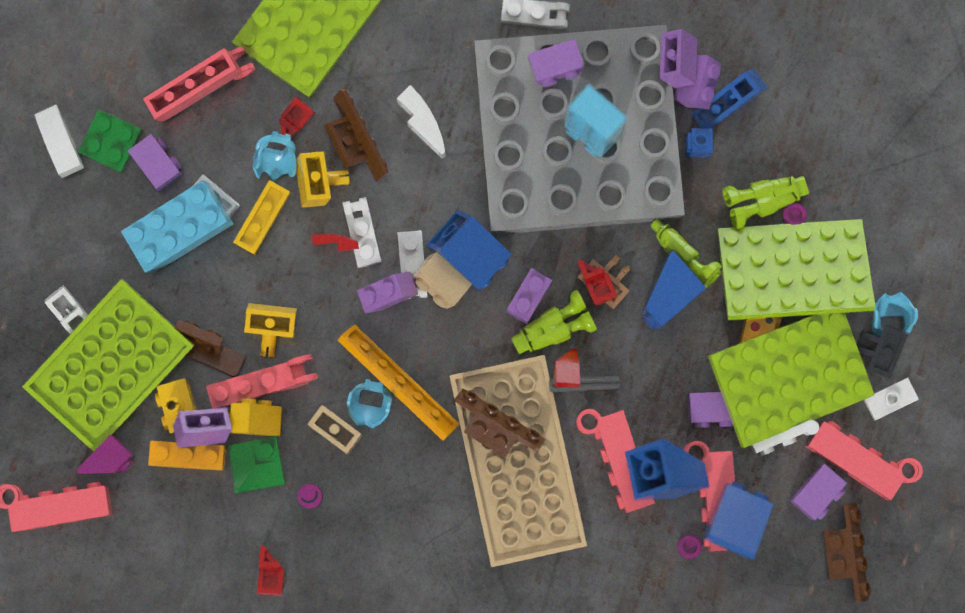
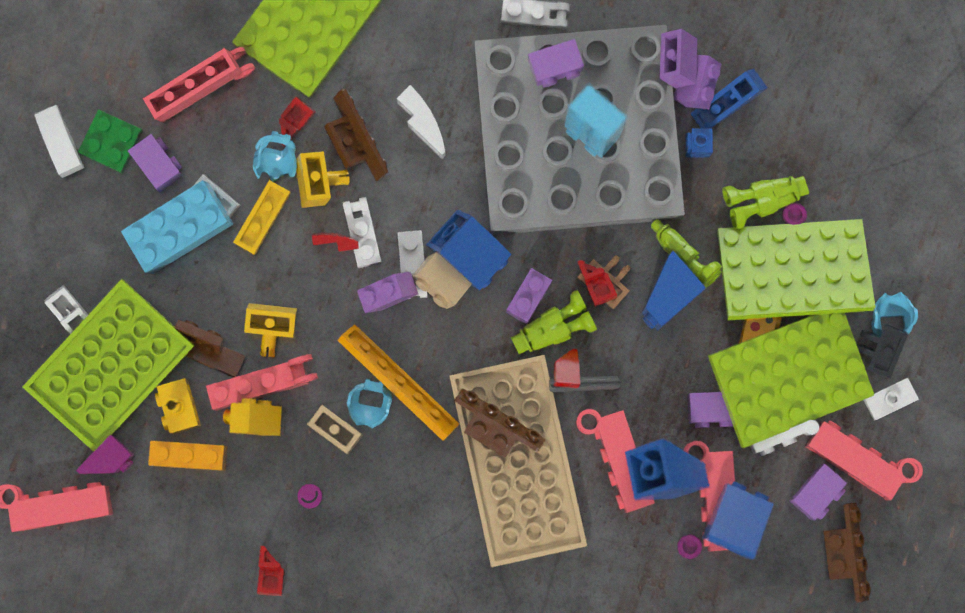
(202, 427): medium lavender brick -> none
(256, 464): green plate -> none

